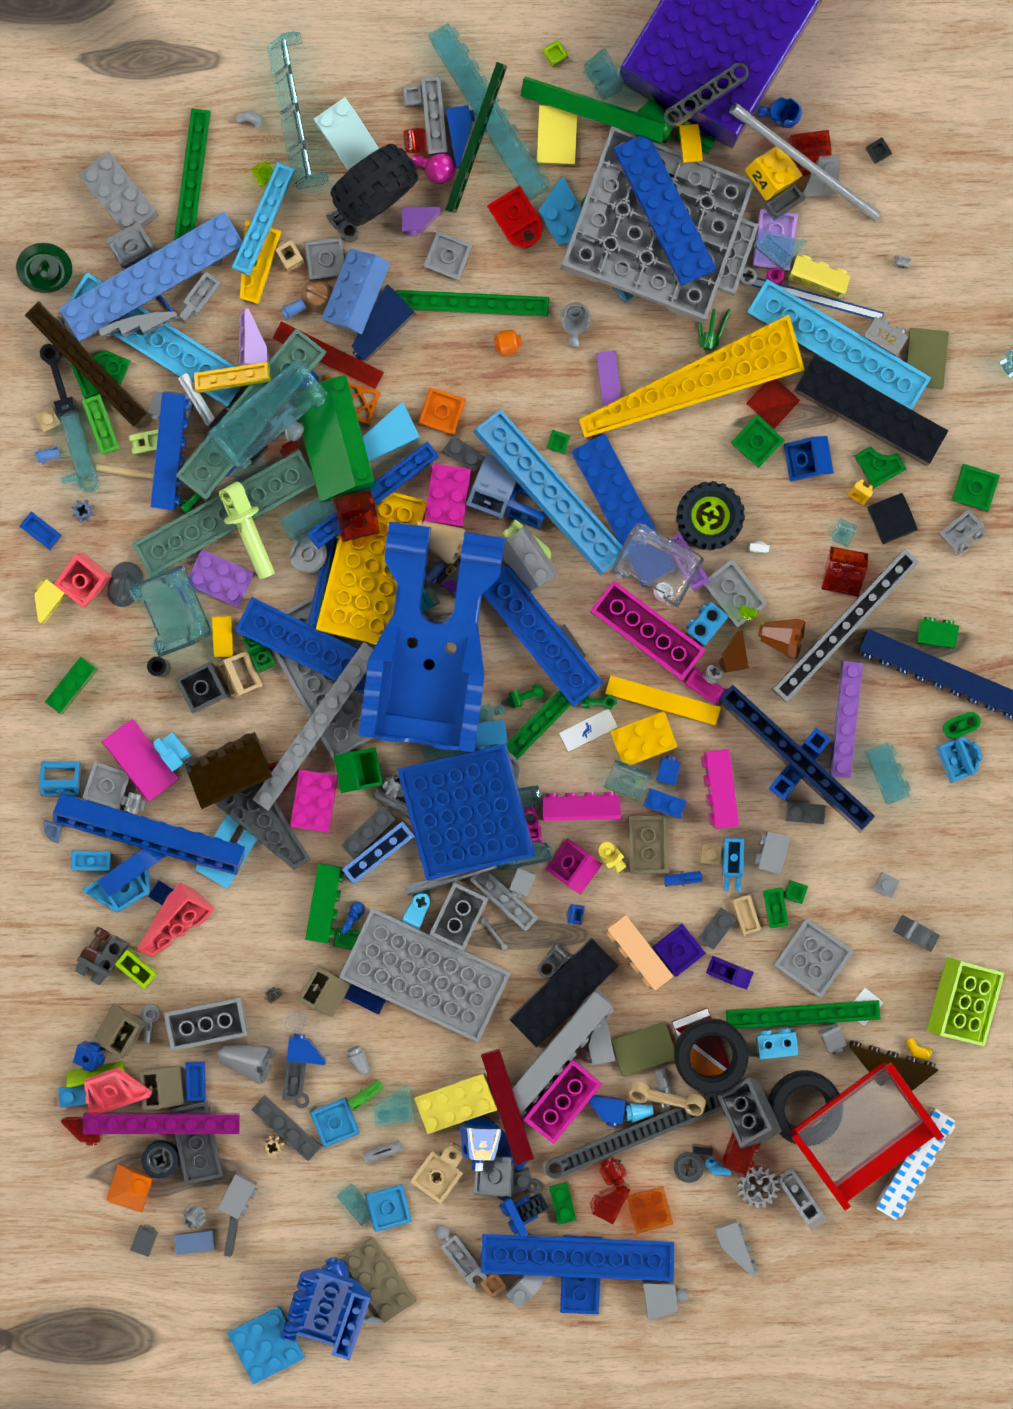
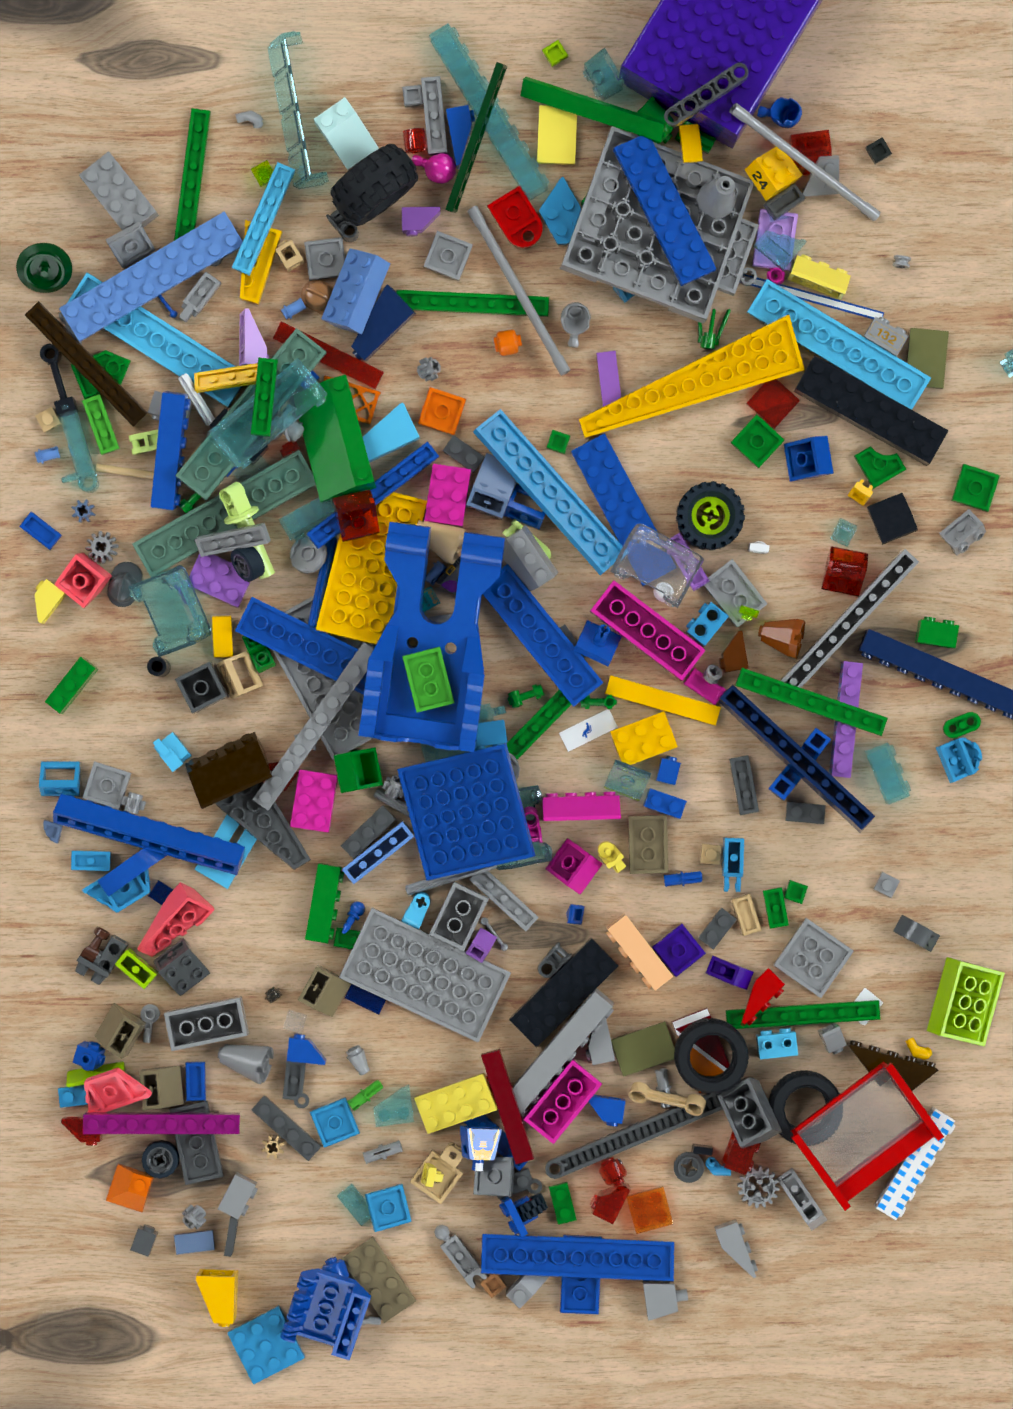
(104, 540): none -> light grey gear
(139, 760): dark pink tile -> none
(145, 322): light grey slope -> none
(181, 967): none -> dark grey bracket
(220, 1294): none -> yellow slope
(232, 539): none -> light grey plate
(247, 563): none -> black wheel
(264, 397): none -> green tile
(428, 369): none -> light grey gear
(428, 679): none -> bright green plate
(430, 1175): none -> light yellow tile
(480, 223): none -> light grey piece
(481, 945): none -> medium lavender brick
(522, 882): light grey brick -> none
(597, 643): none -> blue tile
(636, 1112): medium azure cone -> none
(717, 197): none -> light grey cone
(721, 789): dark pink brick -> none
(744, 785): none -> dark grey plate
(763, 990): none -> red slope
(772, 852): light grey brick -> none
(811, 701): none -> green tile

